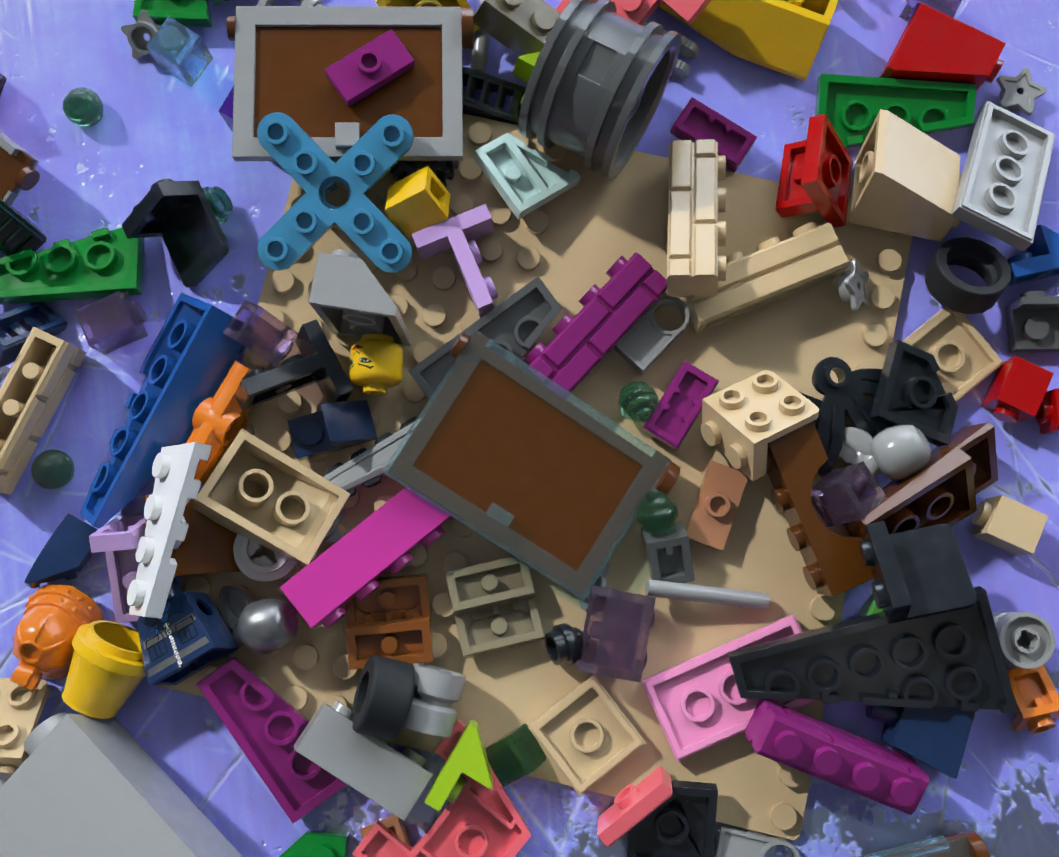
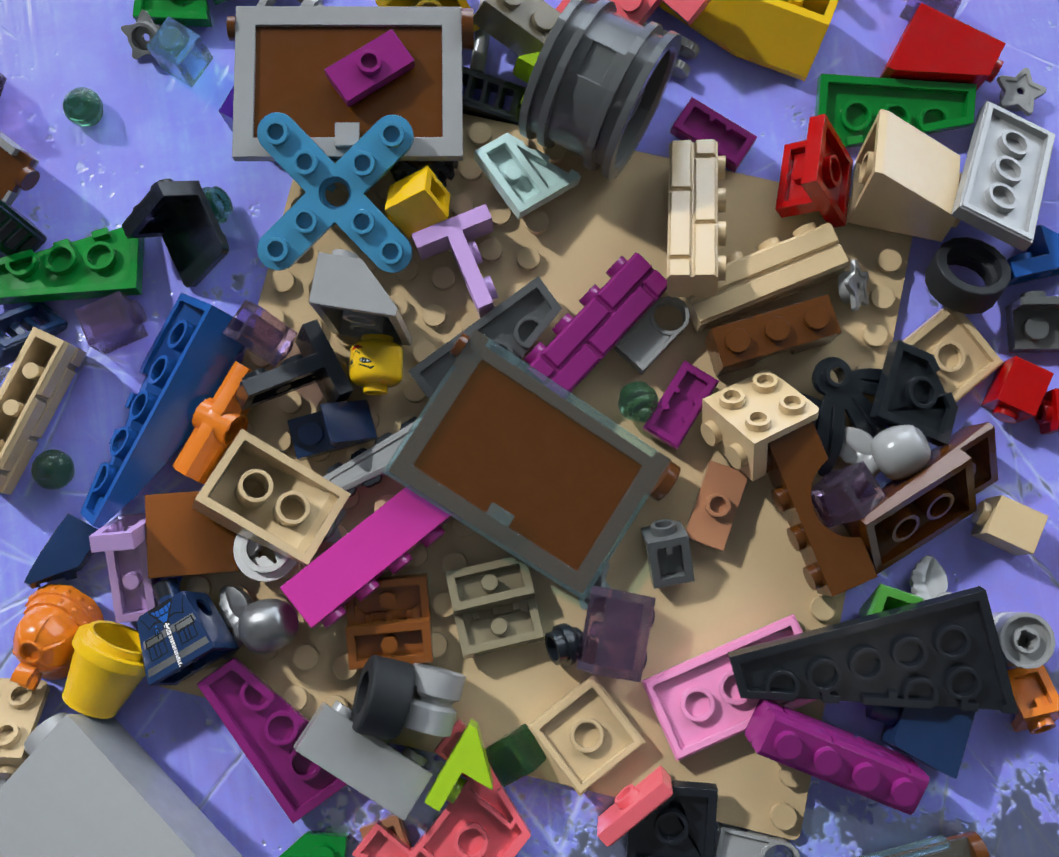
(165, 526): white wing -> none
(657, 512): clear green plate -> none
(707, 594): light grey bar -> none
(770, 333): none -> reddish brown arch
(916, 571): black bracket -> none

